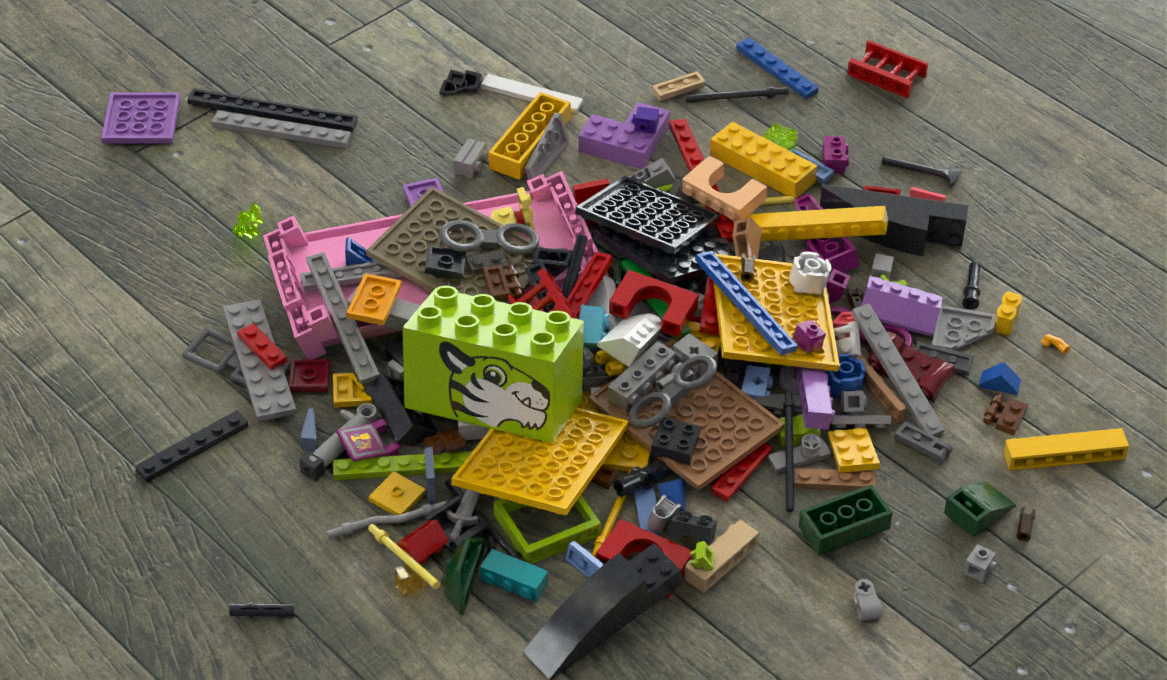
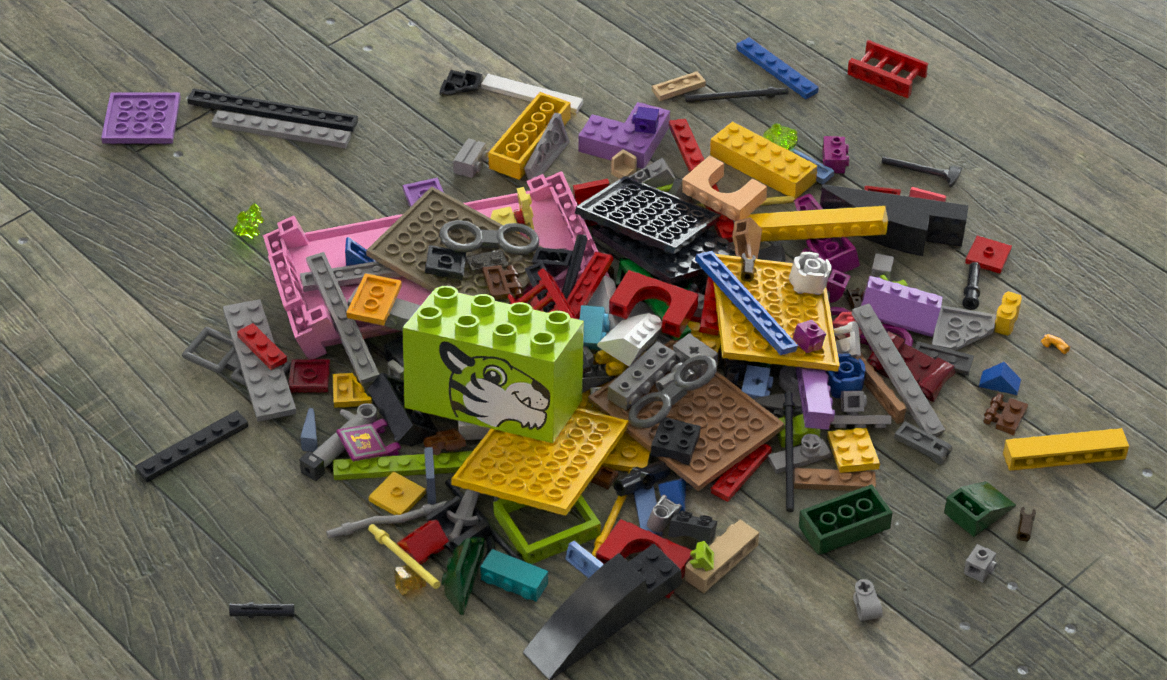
(623, 164): none -> tan panel
(989, 254): none -> red plate

